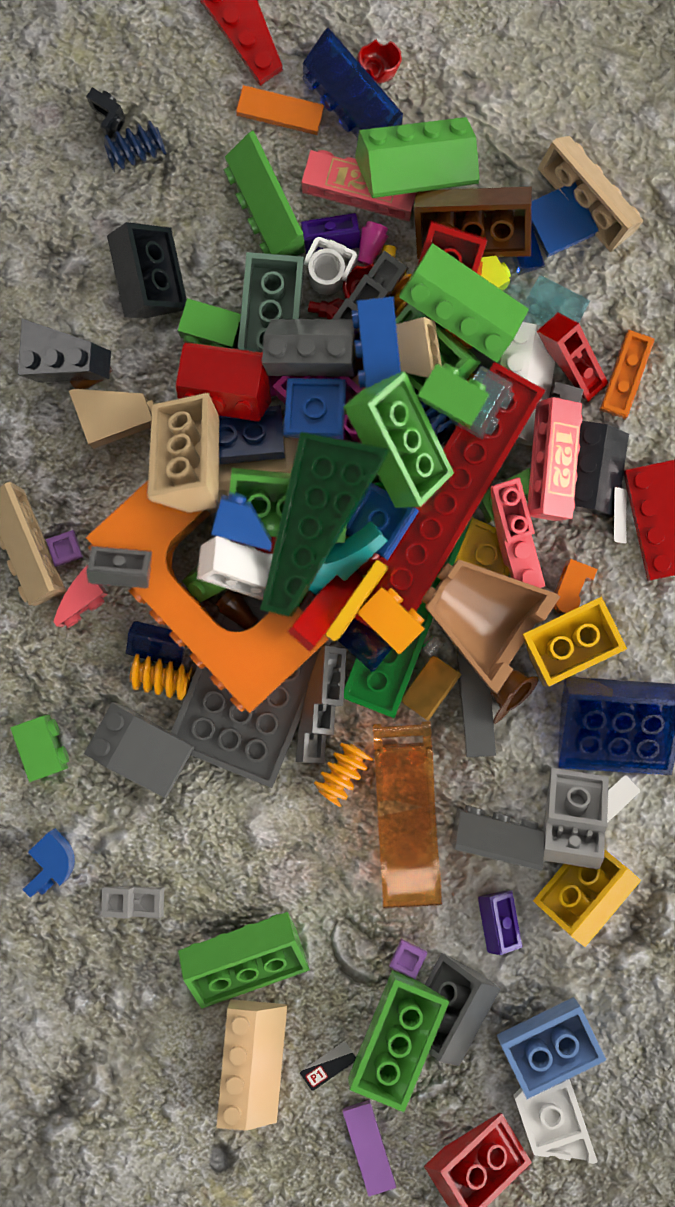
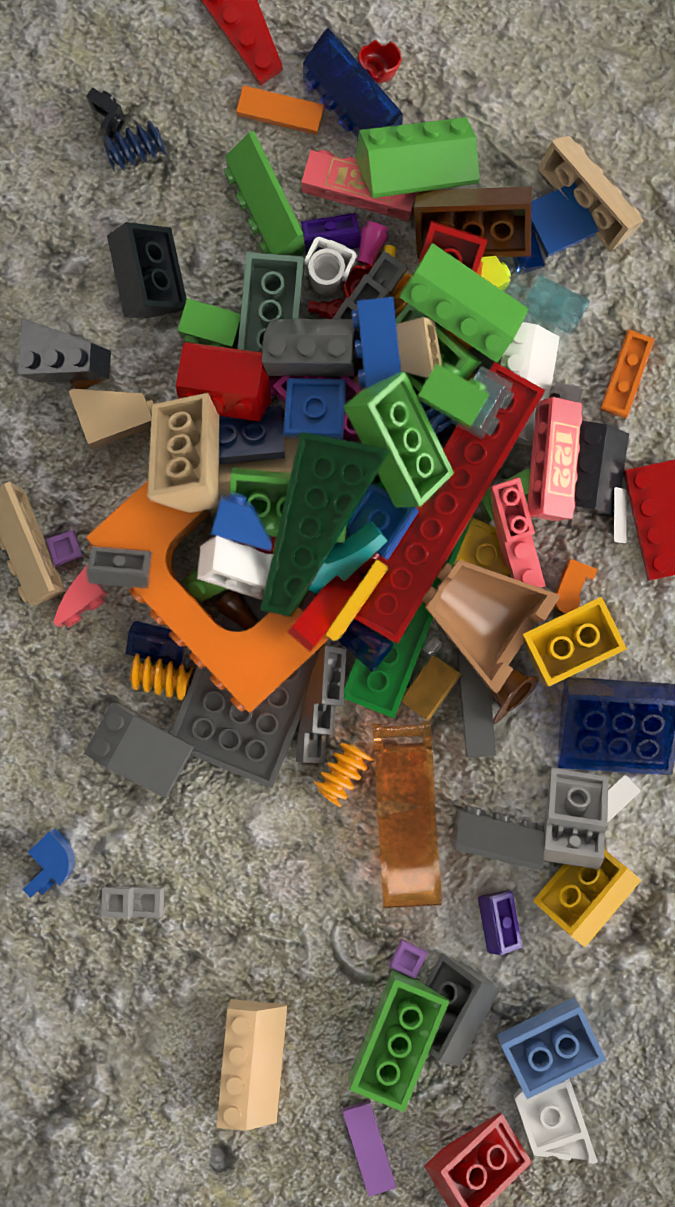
(40, 747): bright green brick -> none
(243, 960): bright green slope -> none
(328, 1066): sticker -> none
(391, 619): light orange brick -> none
(573, 354): red slope -> none

